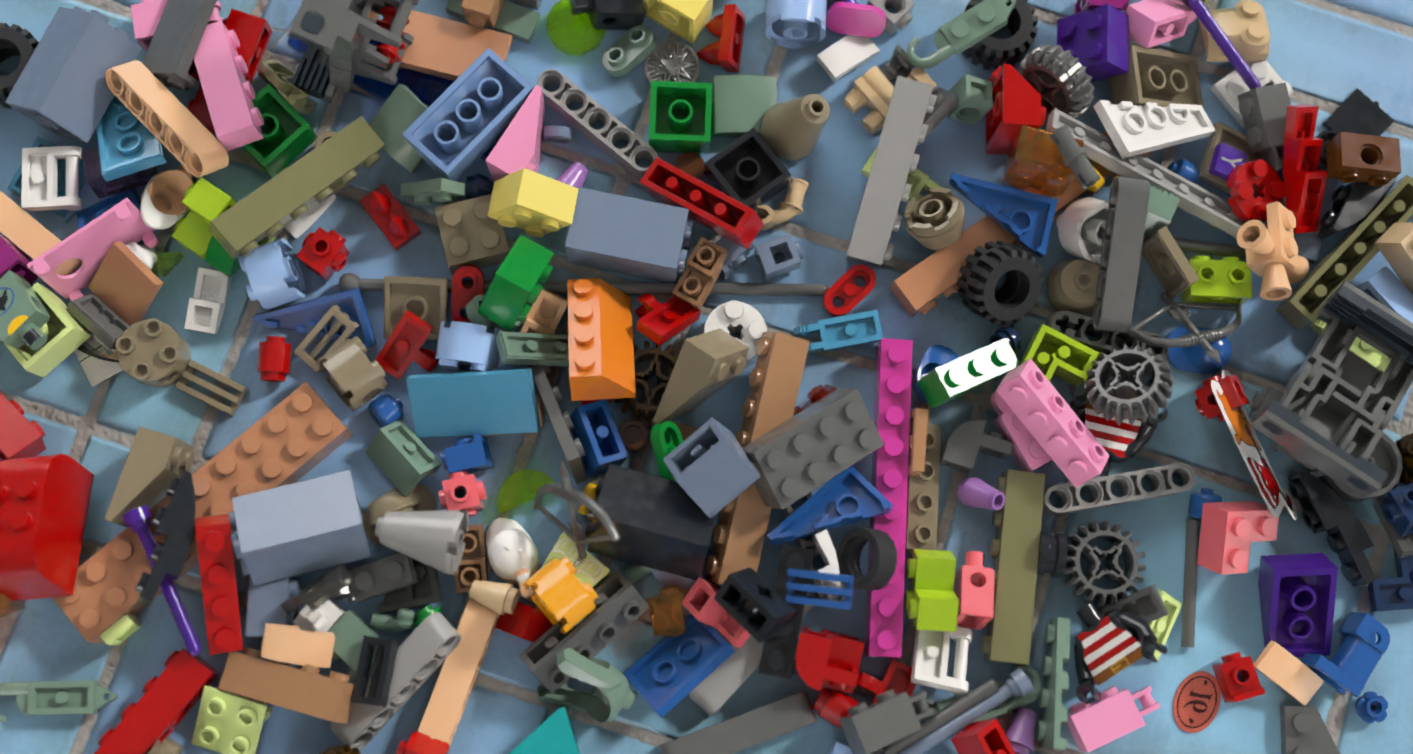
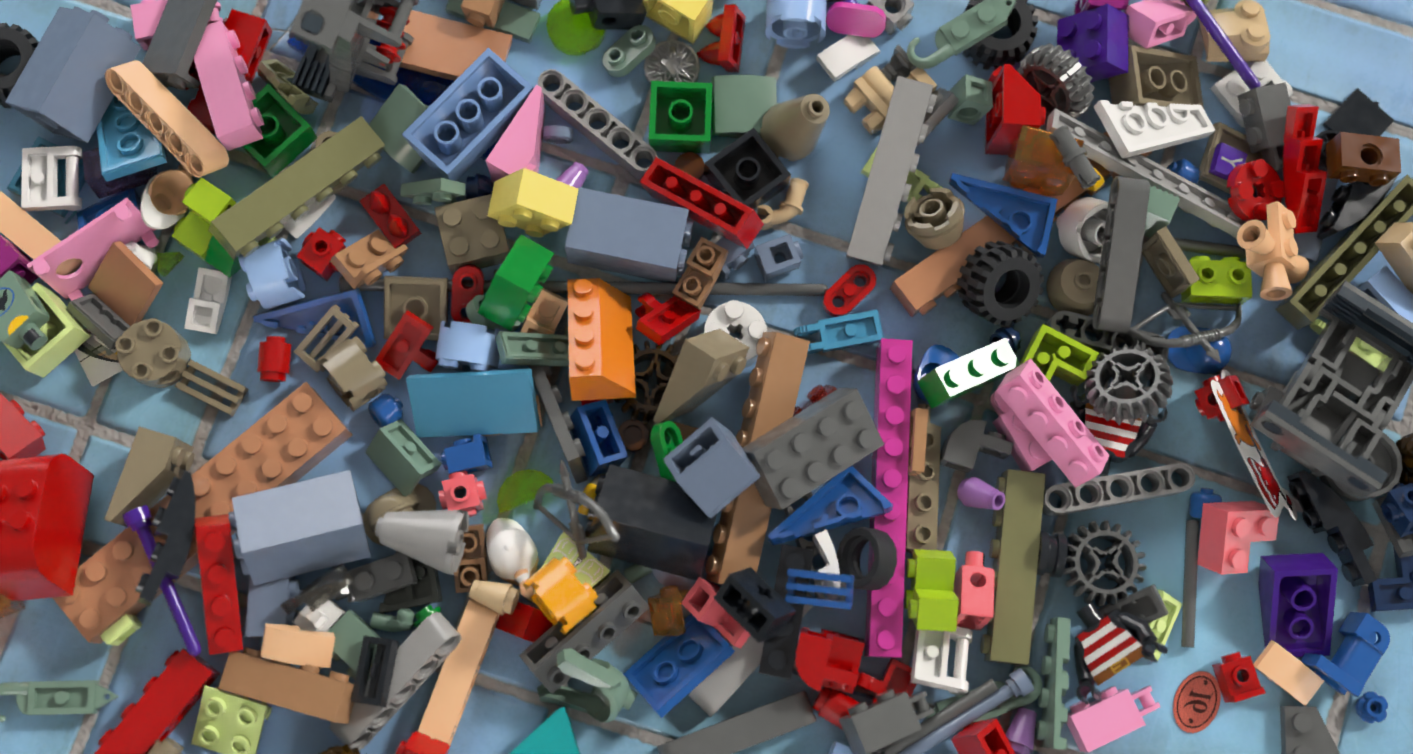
(368, 259): none -> medium nougat bracket

